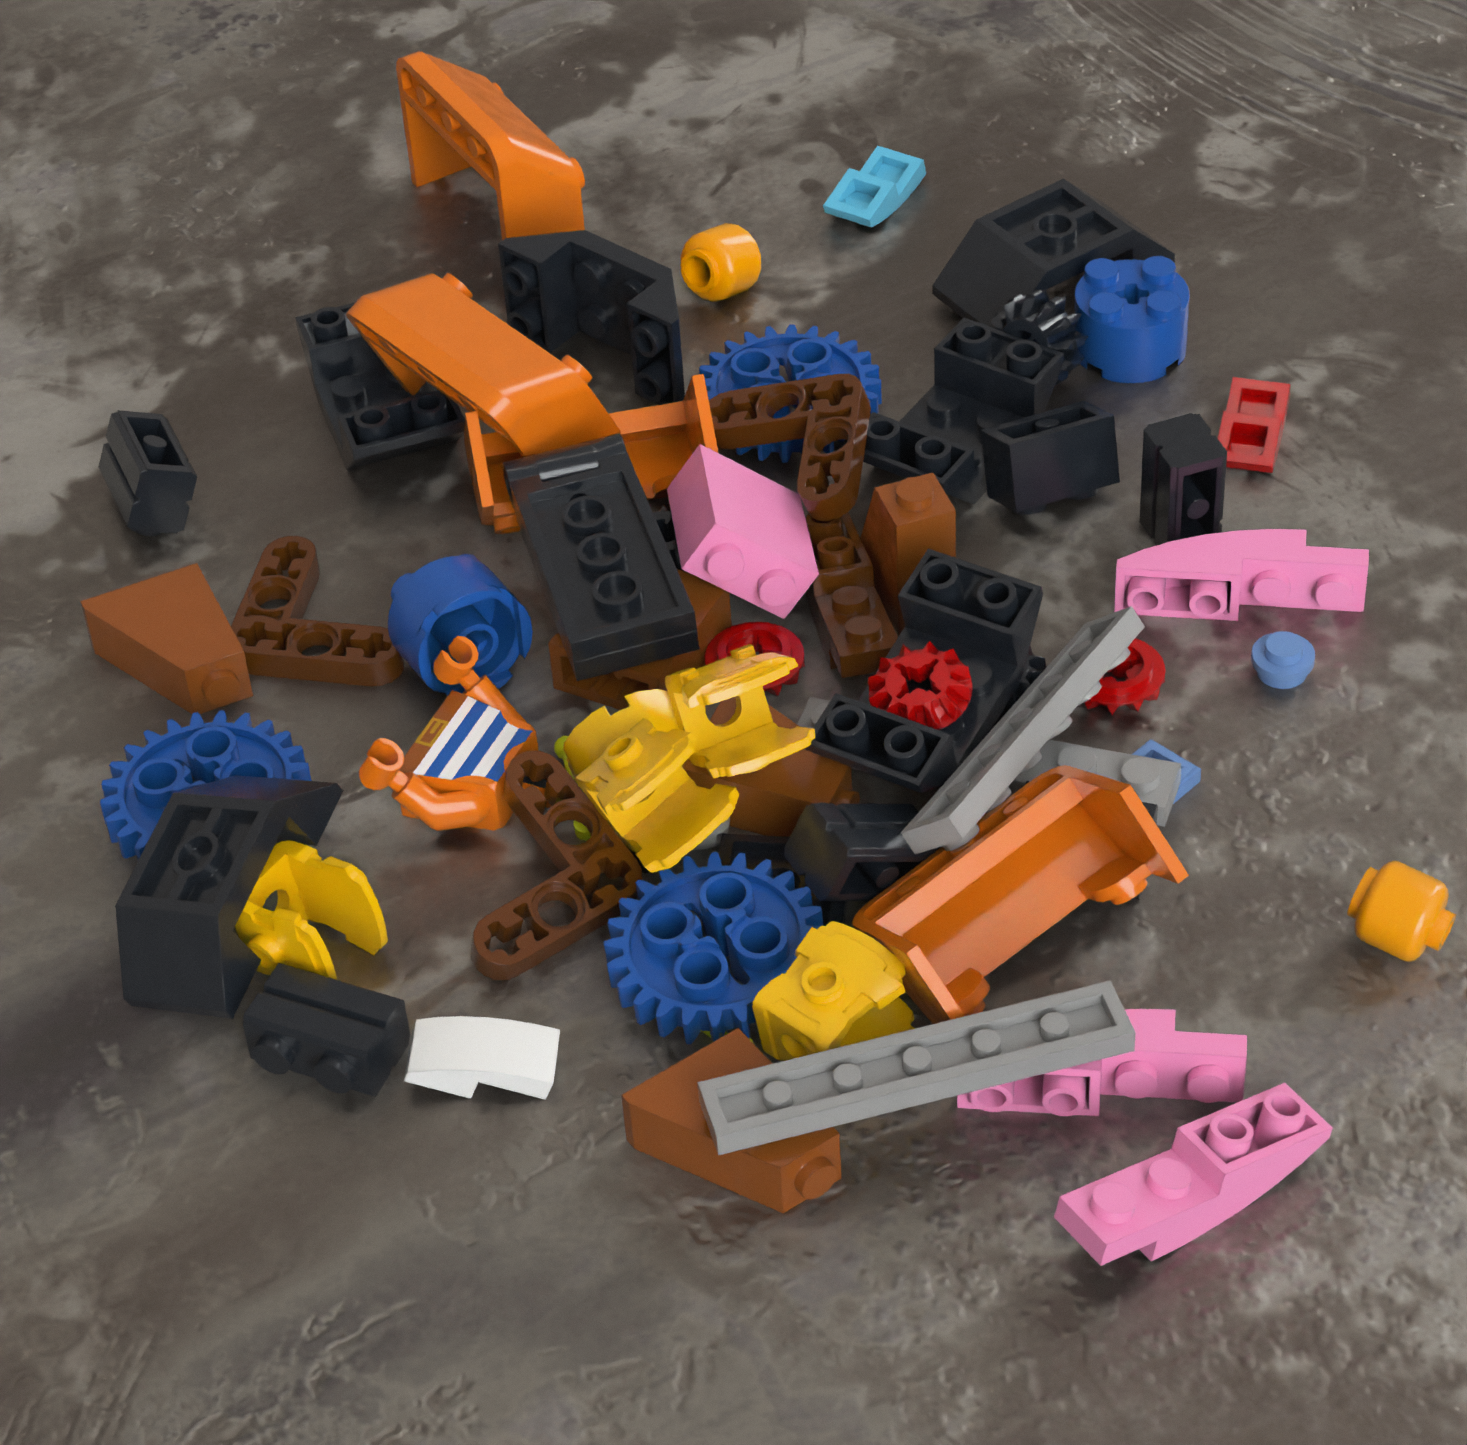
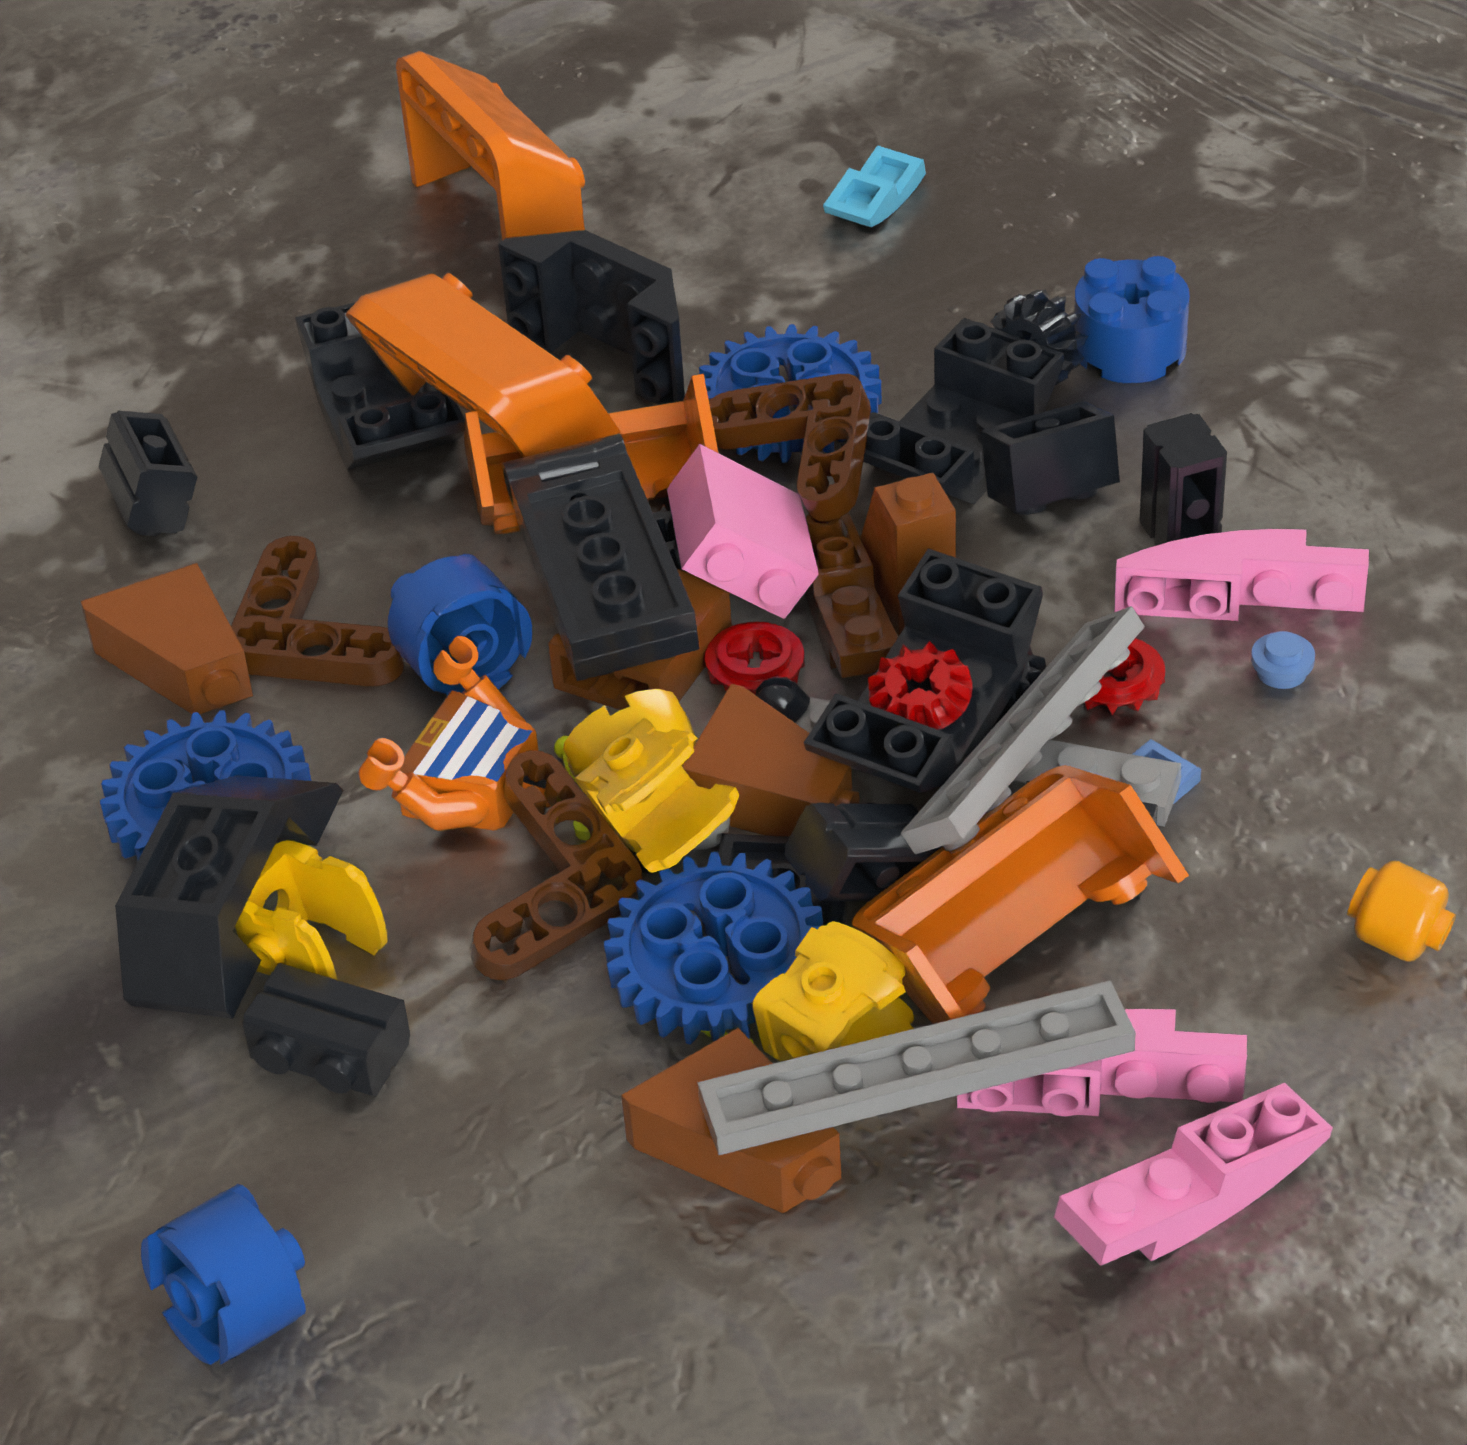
(225, 1275): none -> blue brick
(465, 1050): white slope -> none
(720, 262): light orange head -> none
(750, 736): yellow piece -> none
(784, 696): none -> black hinge
(1035, 248): black slope -> none
(1254, 423): slope -> none

